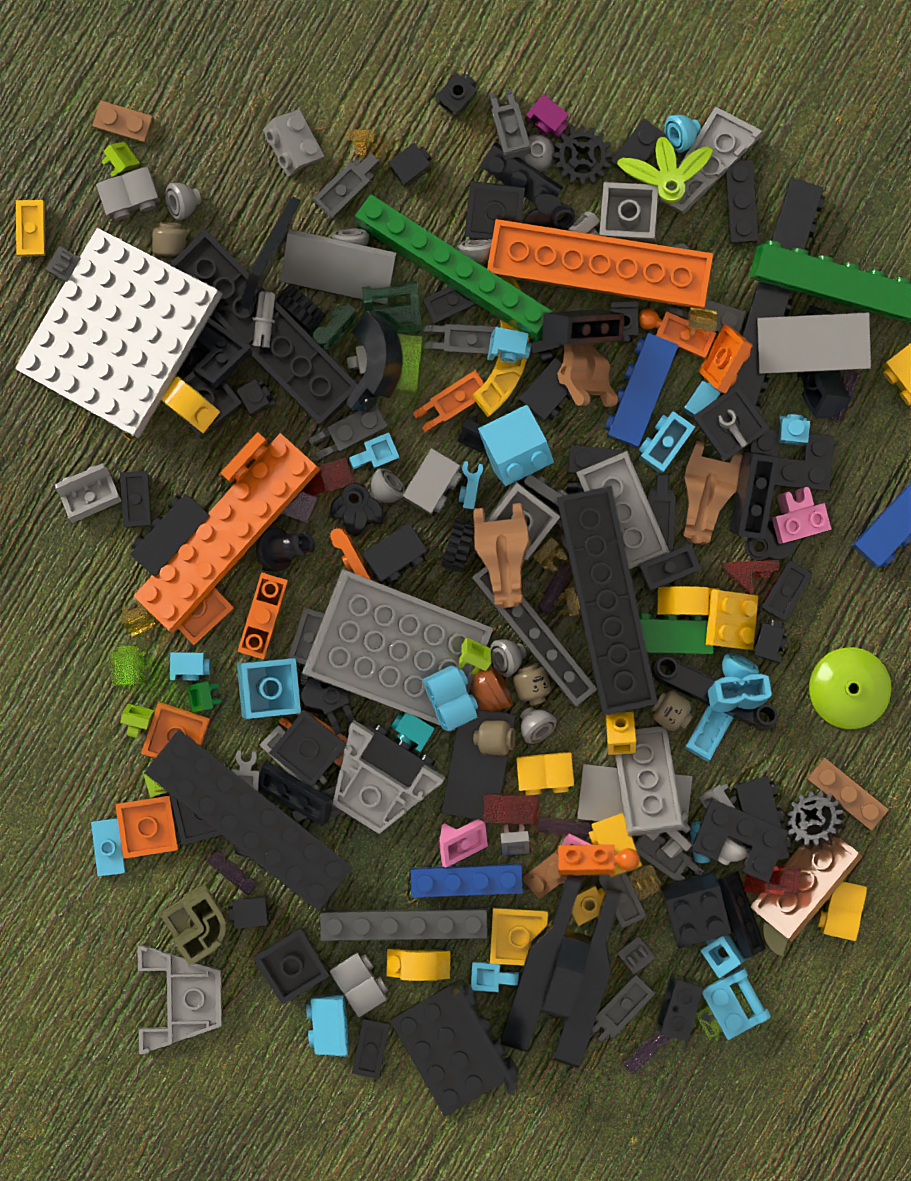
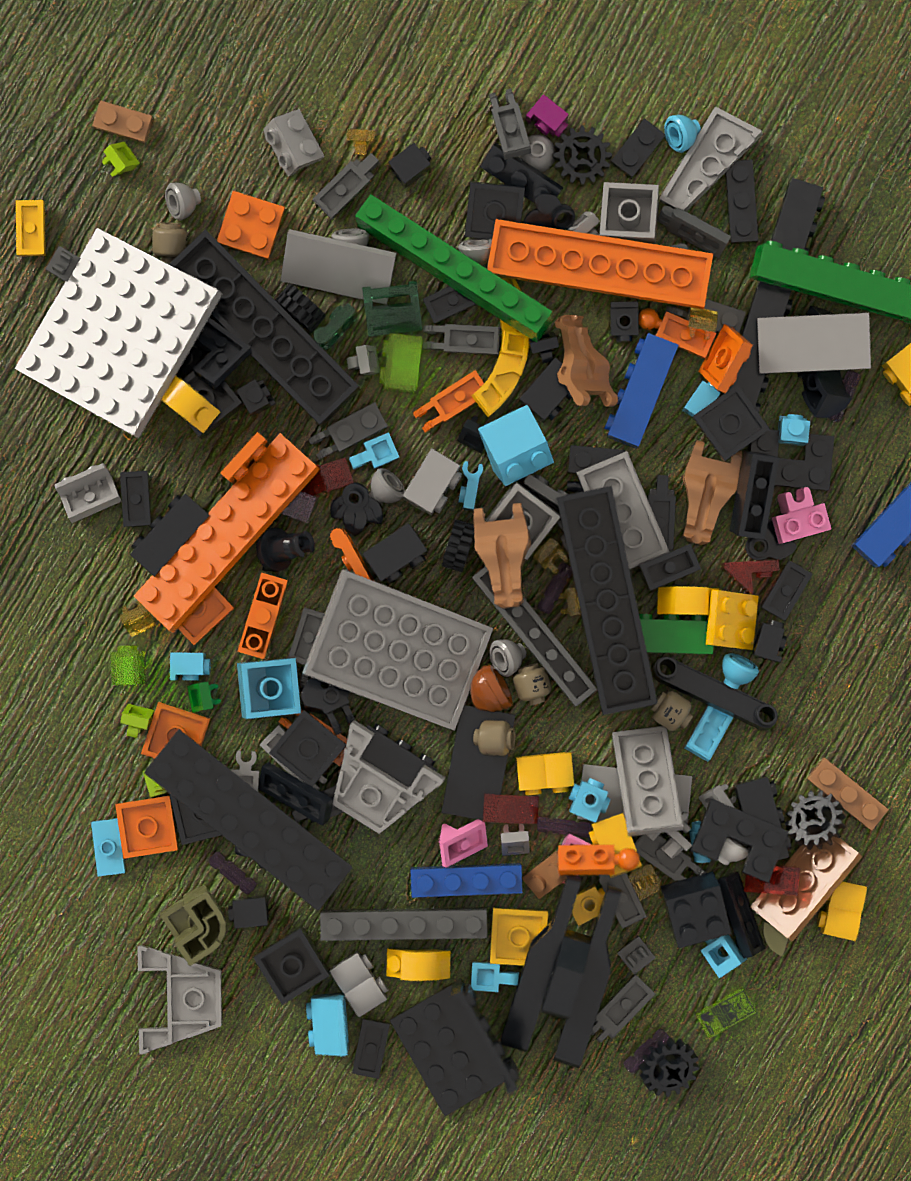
(128, 193): light grey brick -> none
(250, 225): none -> orange plate
(263, 319): light grey axle -> none
(269, 253): black tile -> none
(383, 361): black arch -> none
(412, 729): teal brick -> none
(450, 698): medium azure brick -> none
(454, 103): black brick -> none
(475, 654): lime tile -> none
(508, 345): medium azure brick -> none
(536, 725): light grey brick -> none
(582, 326): black brick -> none
(589, 810): none -> medium azure brick
(621, 733): yellow brick -> none
(657, 1067): none -> black gear
(666, 443): medium azure brick -> none
(668, 173): lime plant -> none
(679, 1015): black window -> none
(694, 230): none -> dark grey hinge
(727, 1008): medium azure plate -> none
(733, 428): light grey hand -> none
(742, 693): medium azure brick -> none
(830, 688): lime dish -> none

